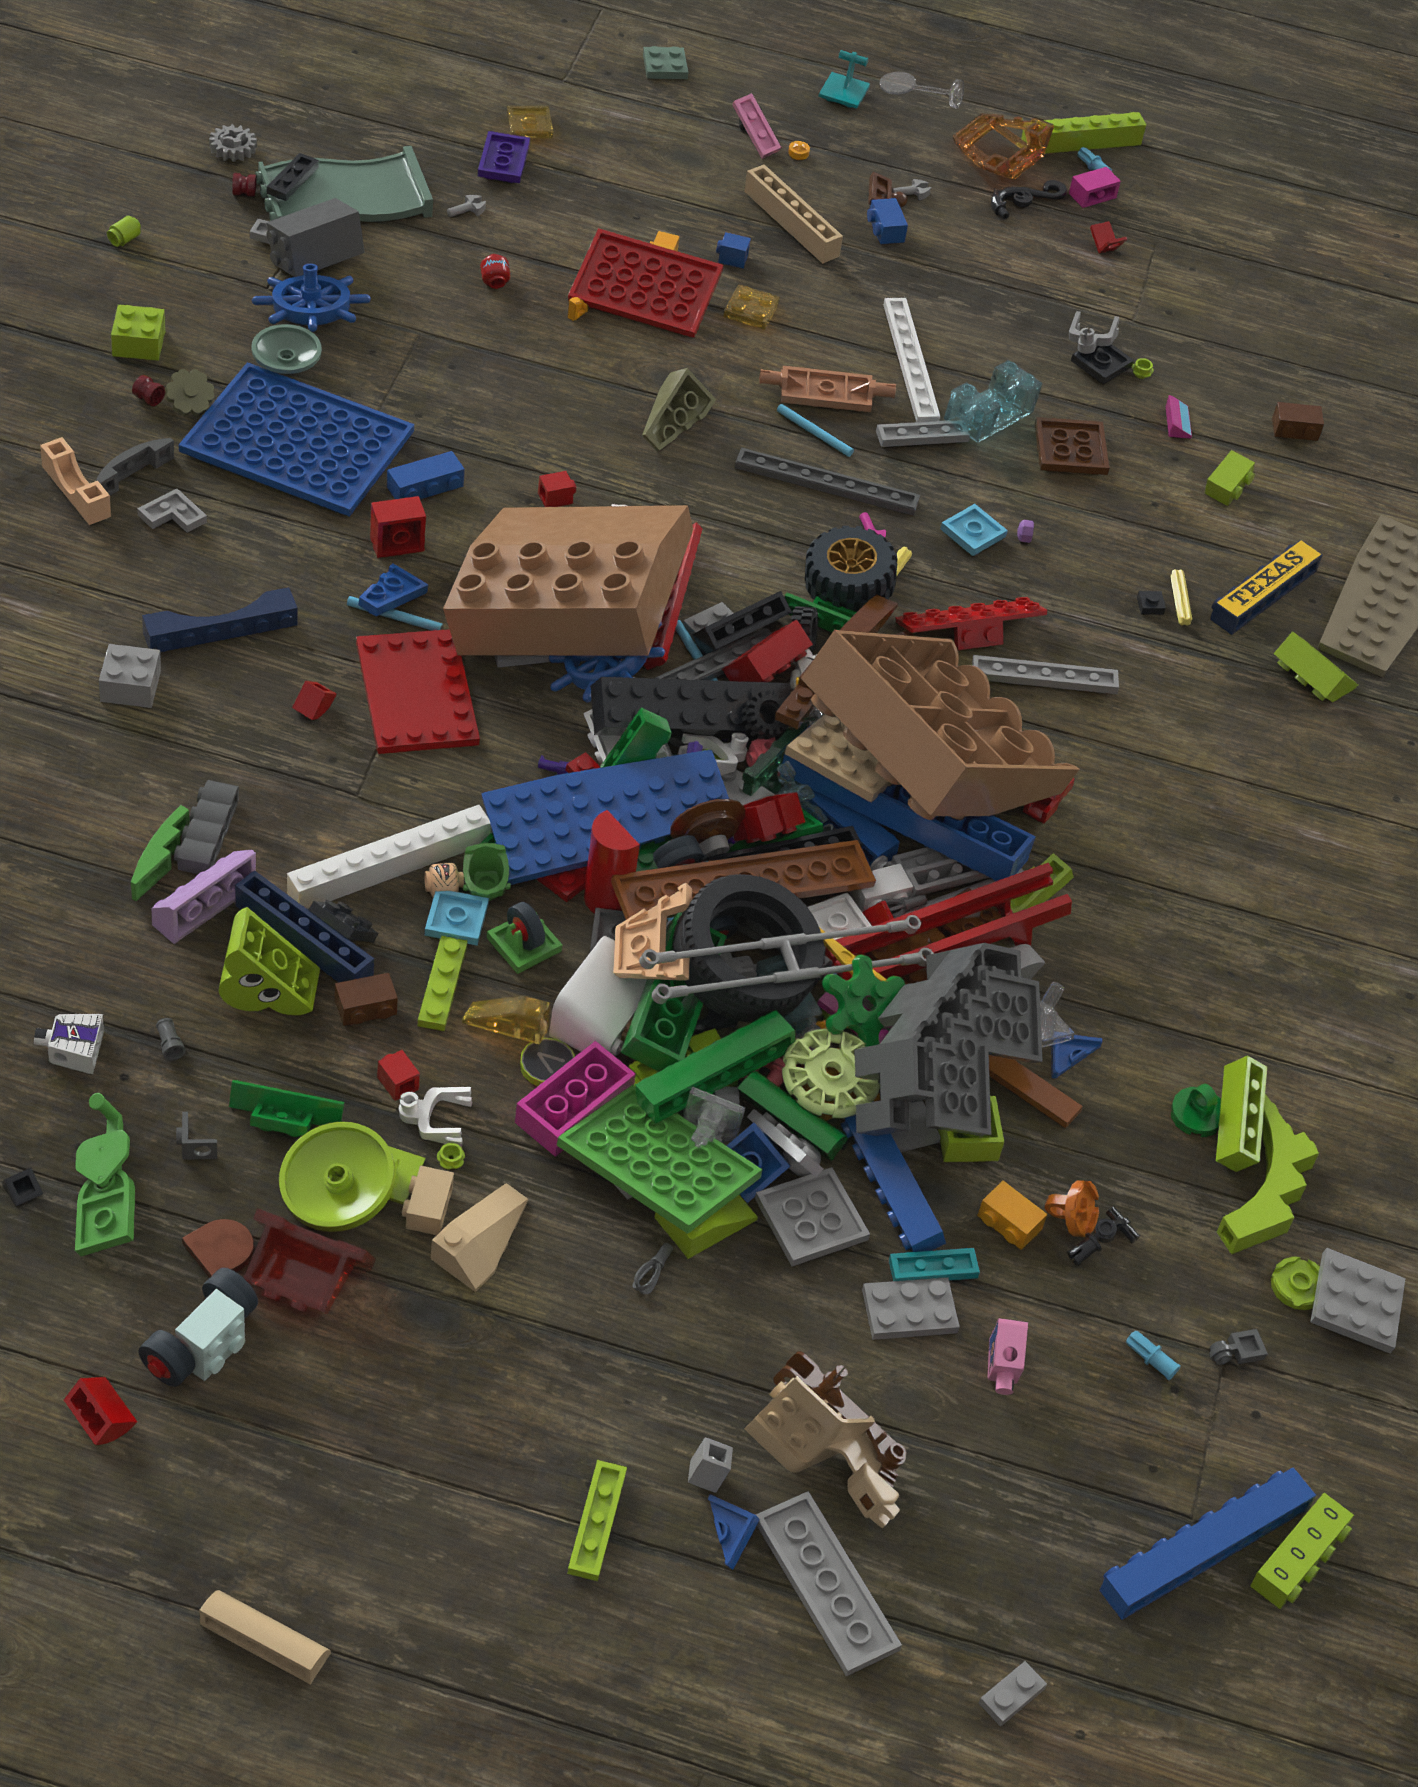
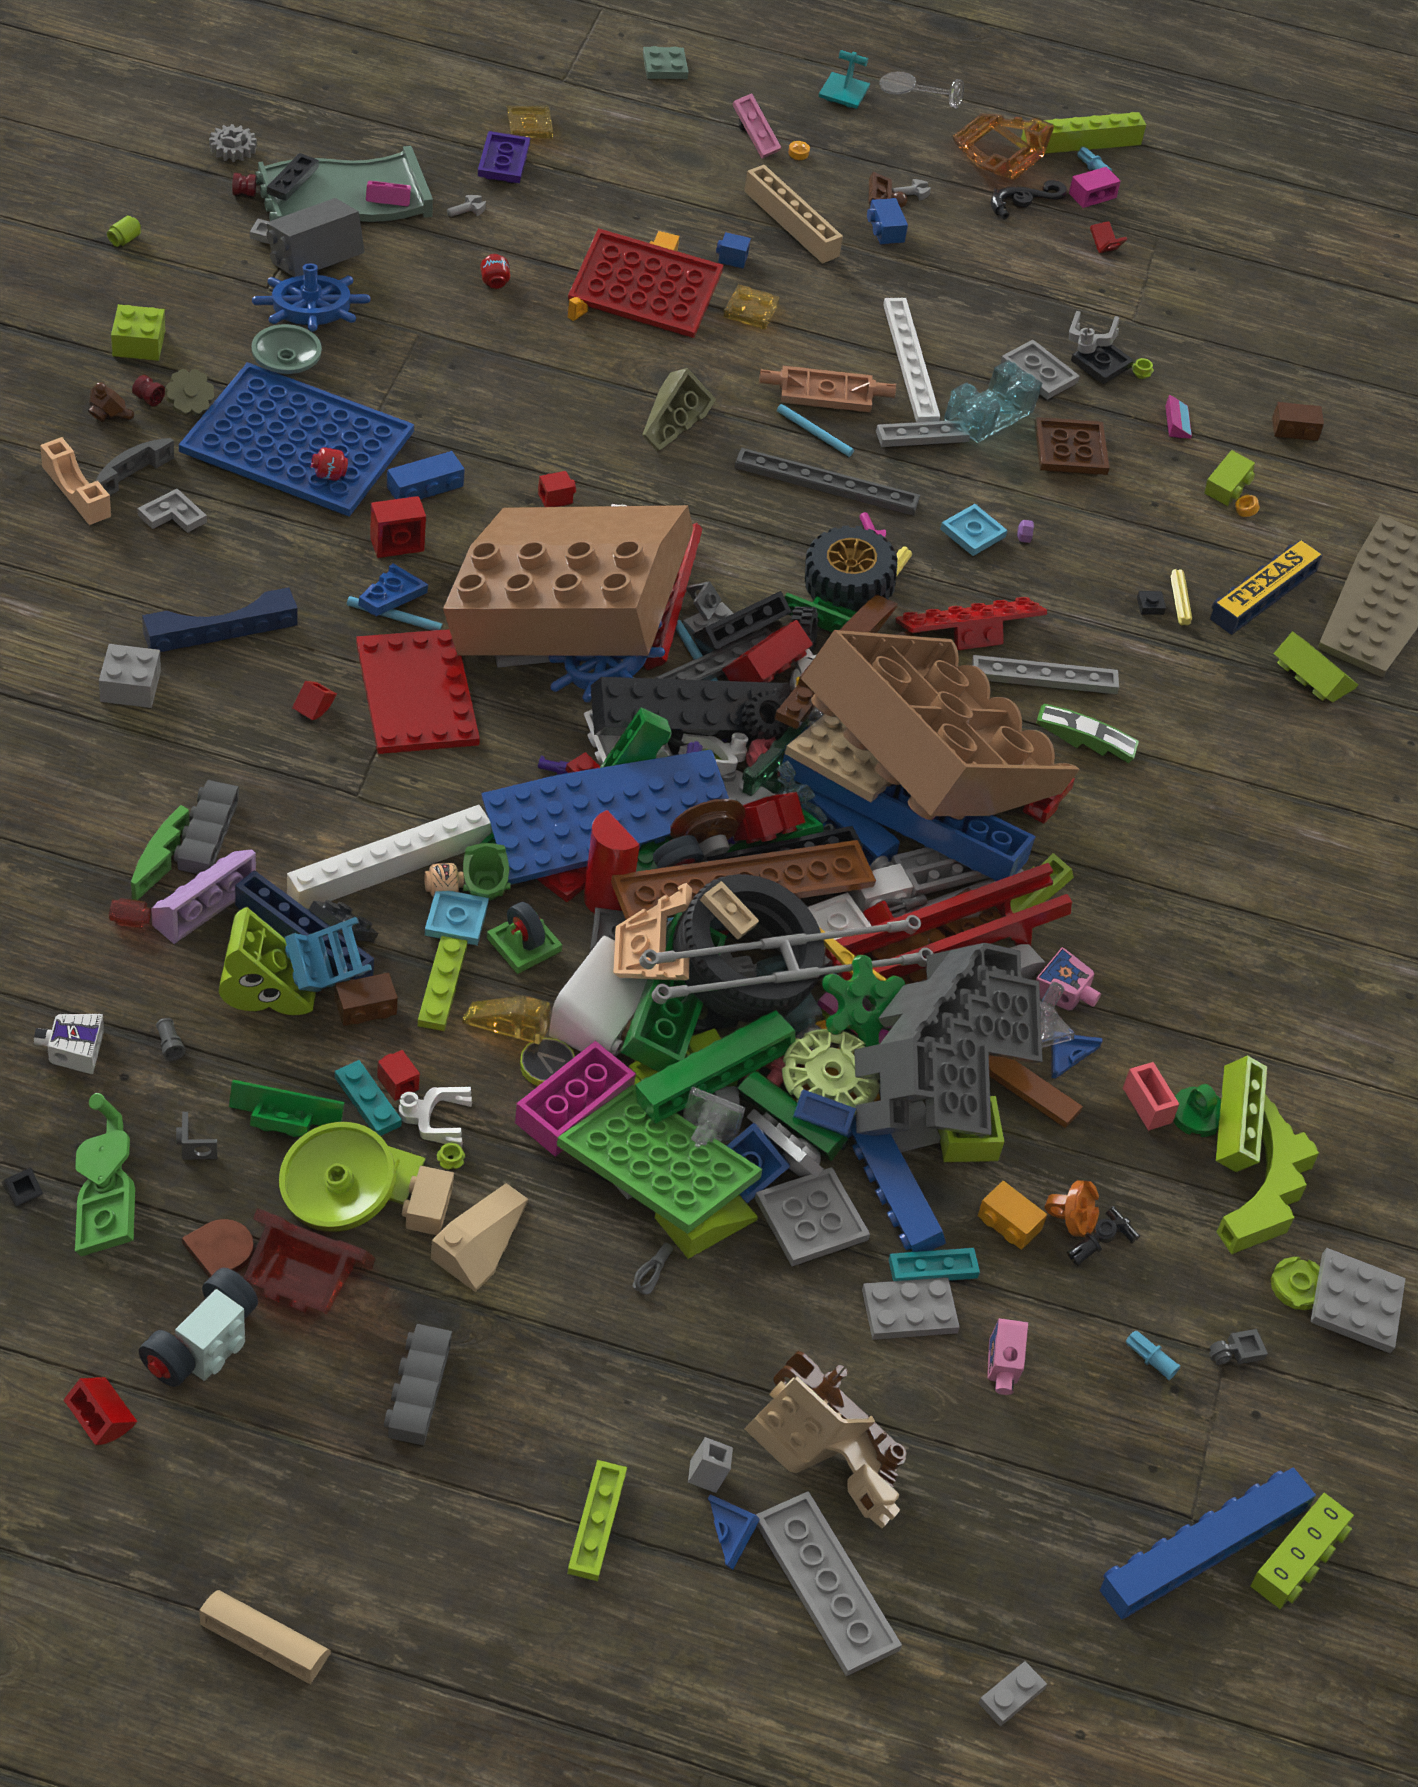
(107, 404): none -> reddish brown rock
(129, 913): none -> clear red brick
(311, 960): none -> dark azure plate
(329, 464): none -> red head
(368, 1098): none -> teal plate
(388, 193): none -> dark pink slope
(419, 1384): none -> dark grey brick
(706, 600): none -> dark grey bracket
(729, 910): none -> tan plate
(824, 1112): none -> blue tile
(1044, 367): none -> light grey plate
(1073, 976): none -> torso
(1080, 729): none -> slope
(1150, 1096): none -> coral brick
(1247, 506): none -> light orange tile

